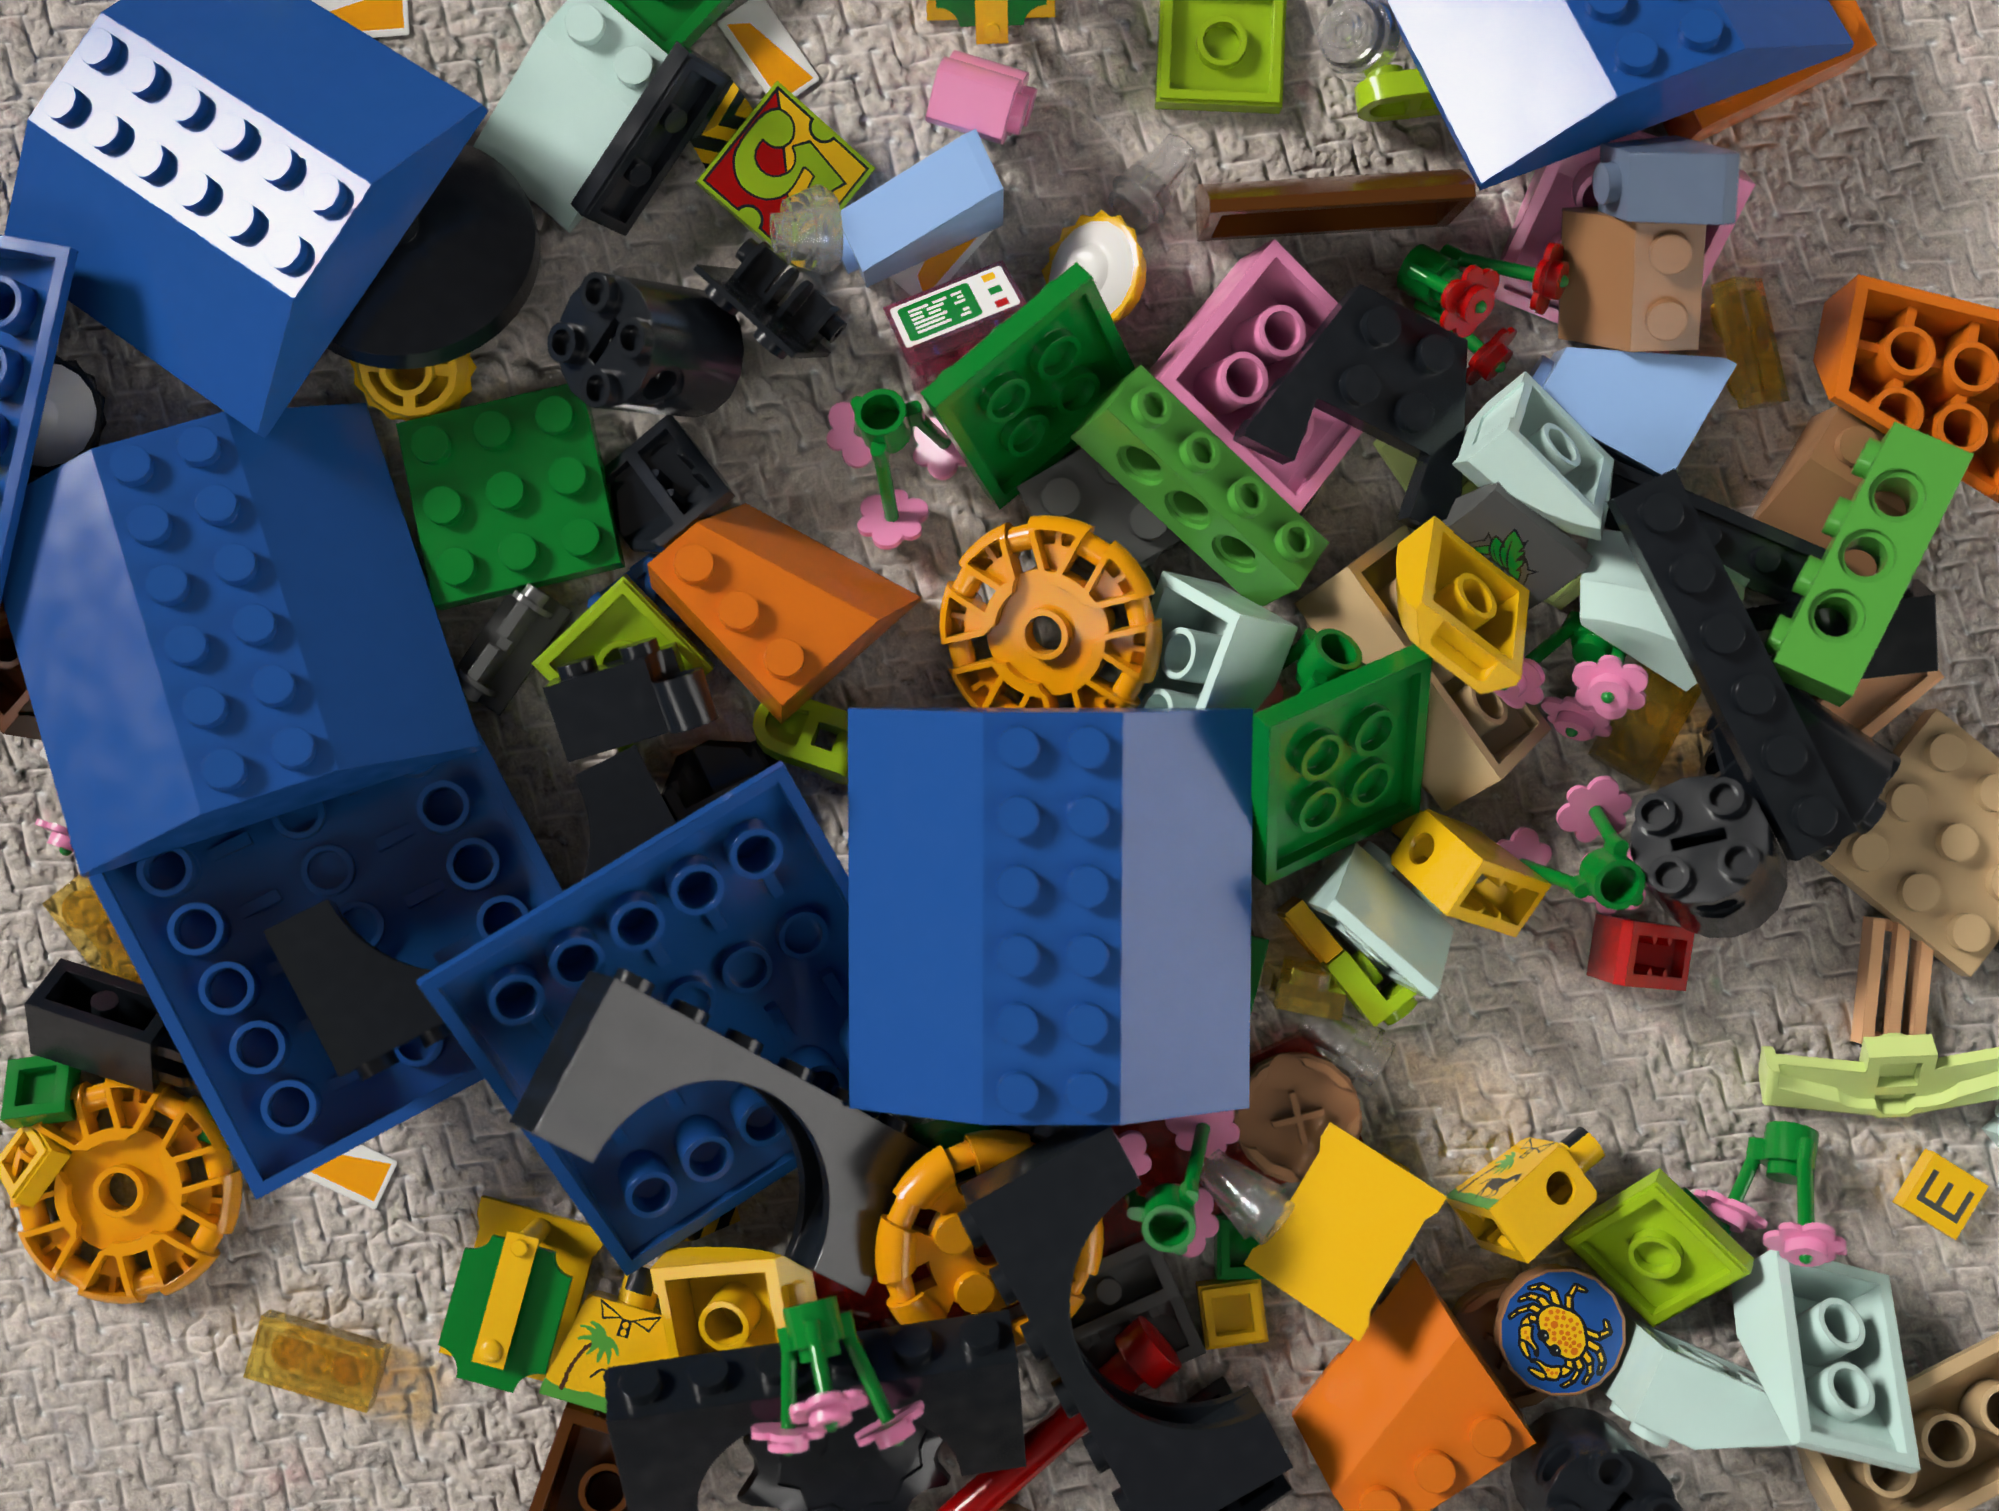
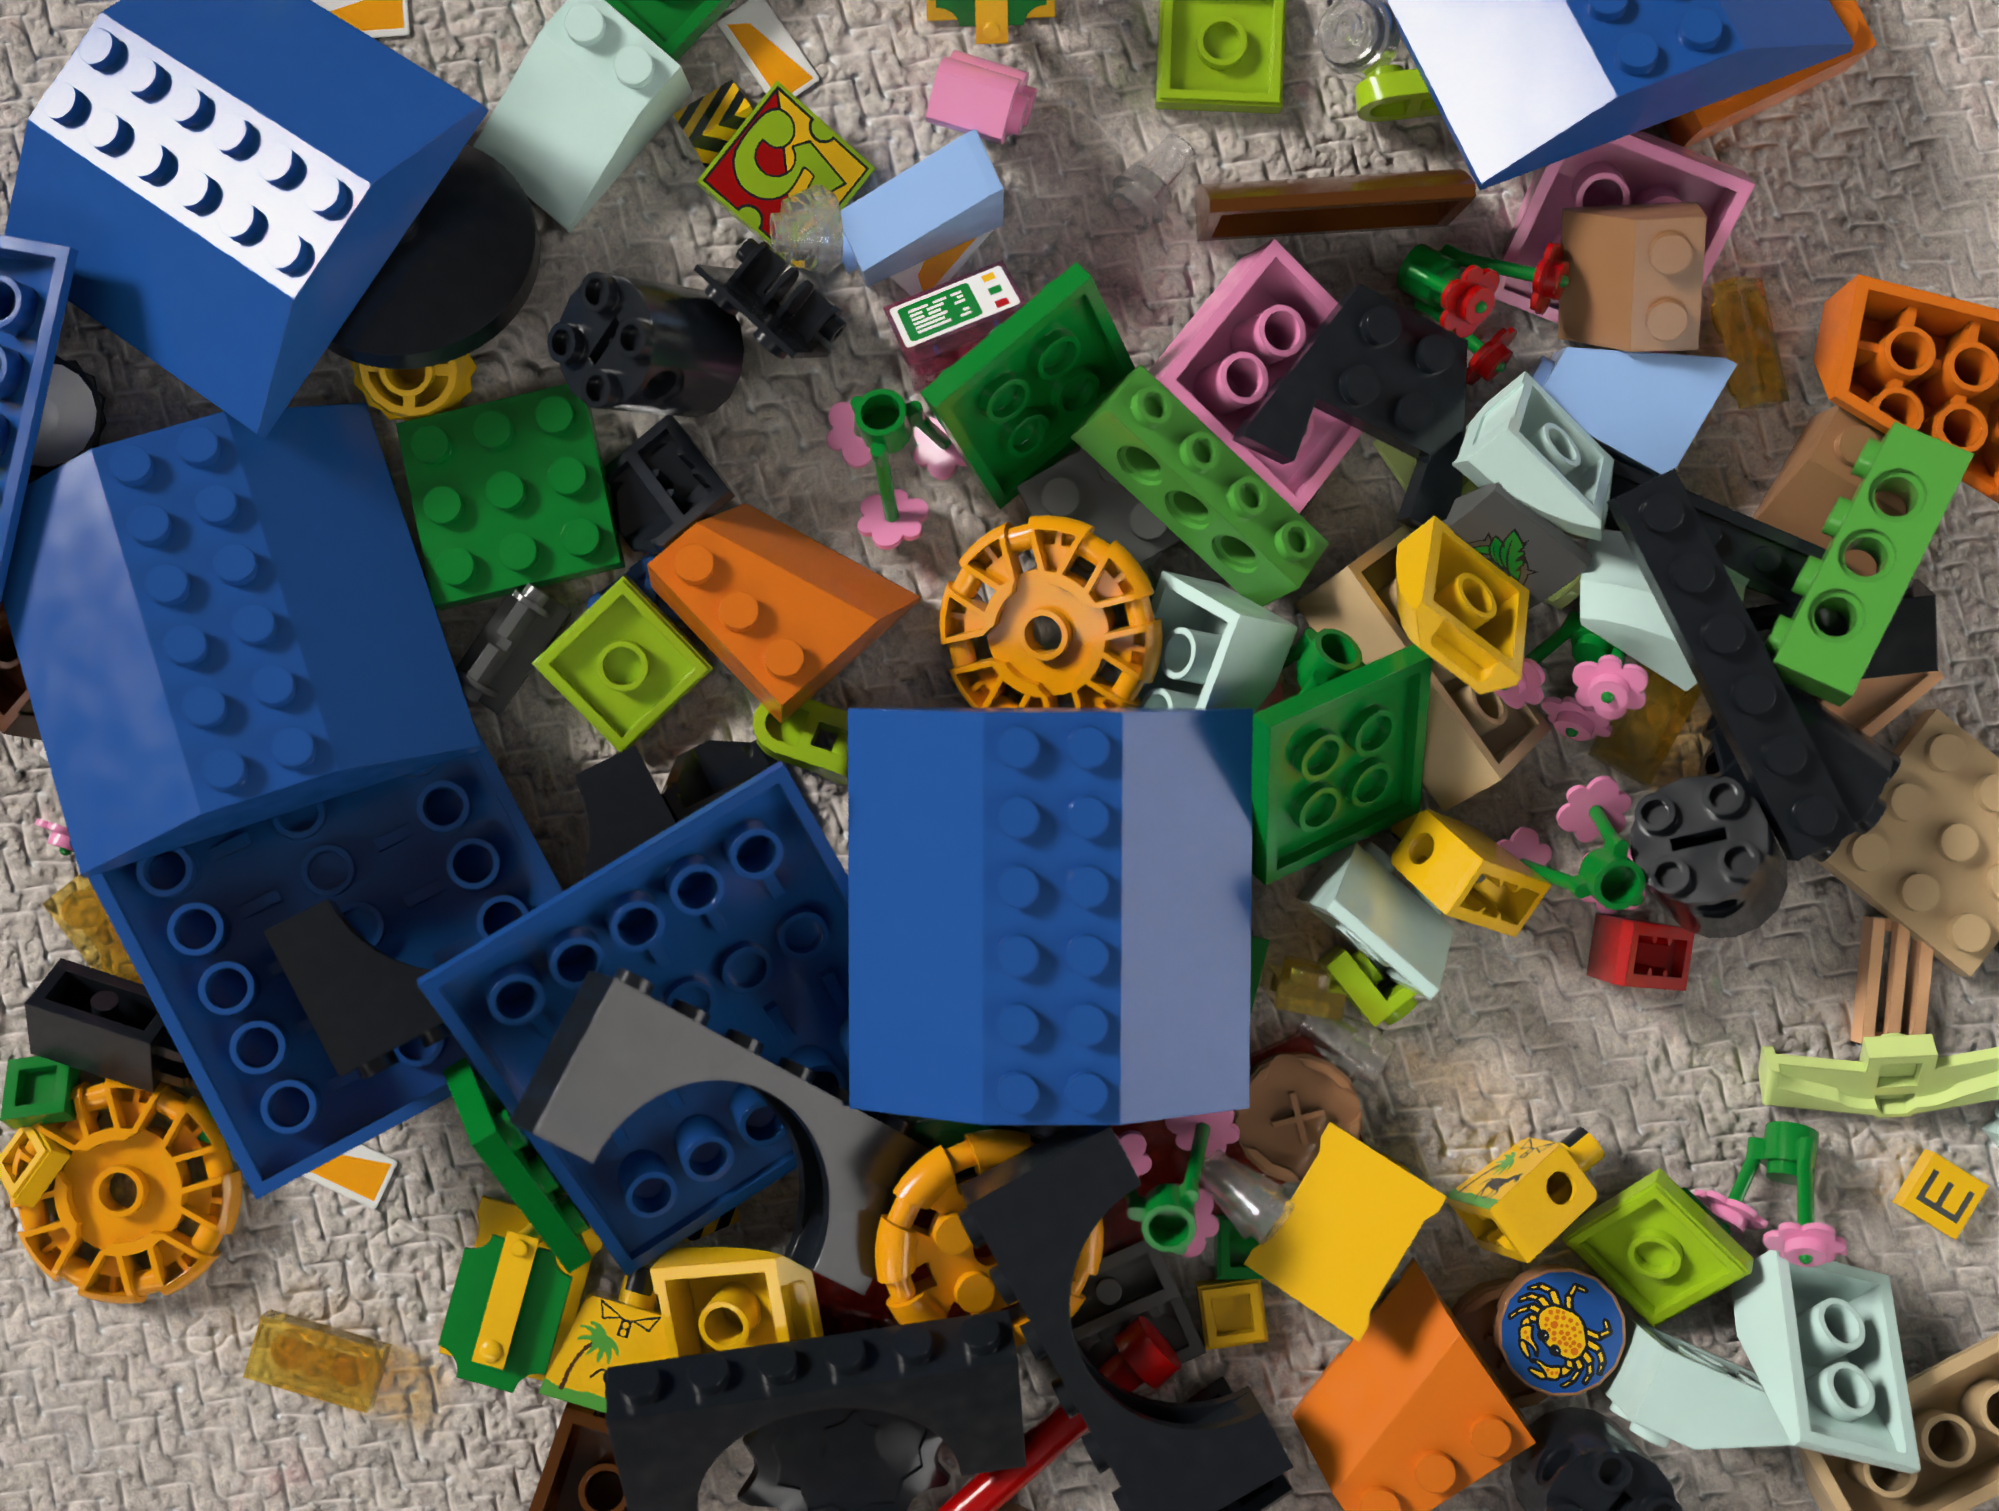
(518, 1165): none -> green plate
(627, 699): black hinge -> none
(650, 139): black tile -> none
(815, 1333): plant -> none
(1108, 253): white piece -> none
(1308, 930): yellow tile -> none
(1667, 181): sand blue slope -> none

